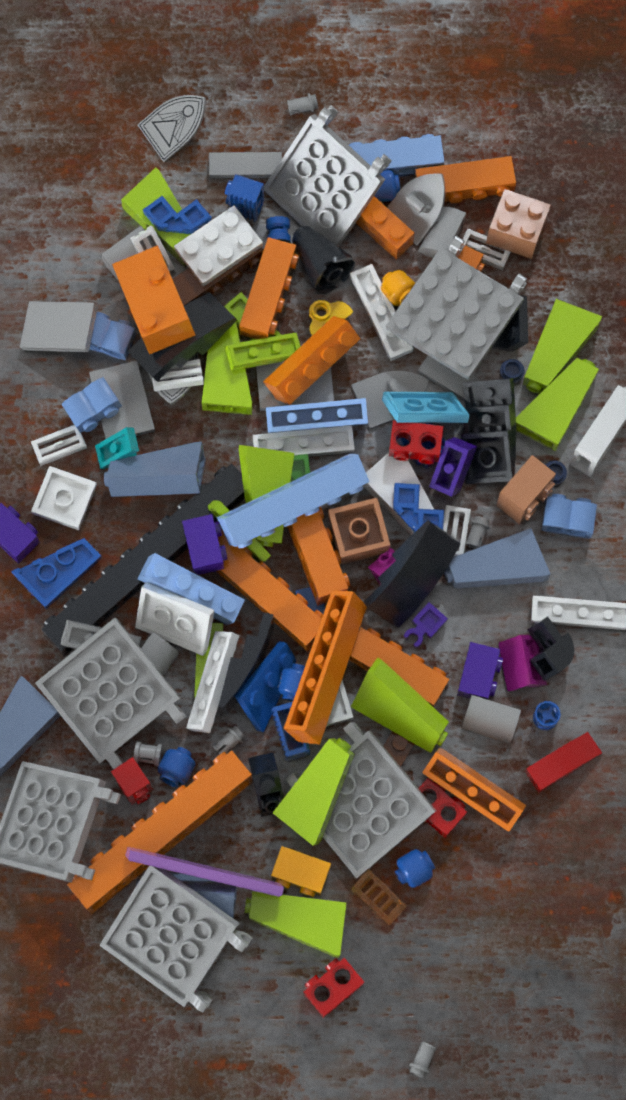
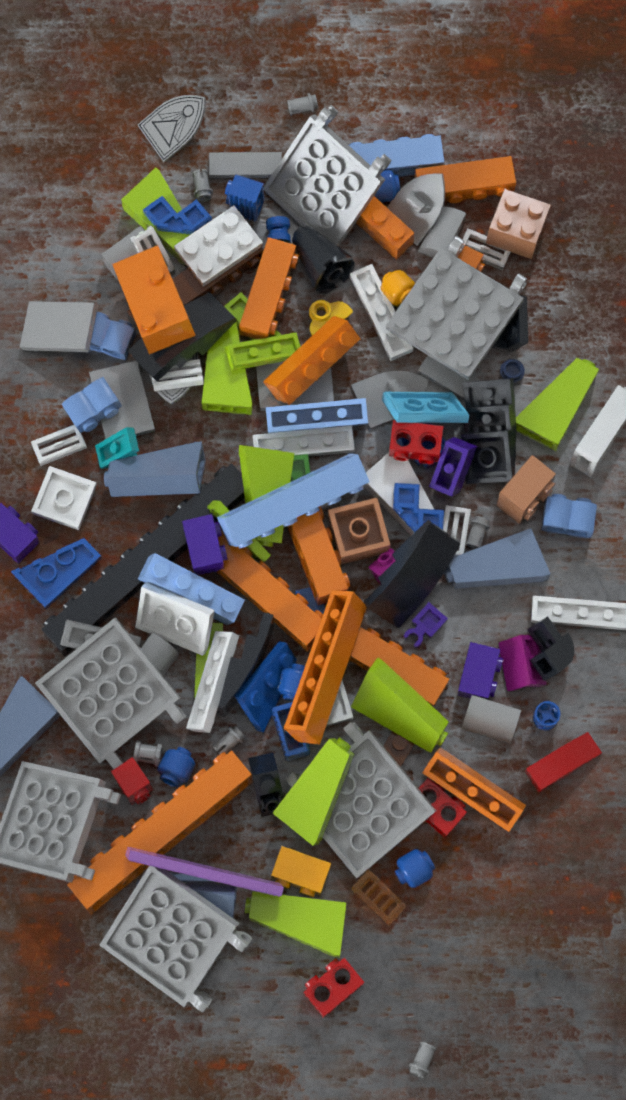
(202, 189): none -> light grey pin
(560, 470): dark blue plate -> none
(561, 340): lime slope -> none

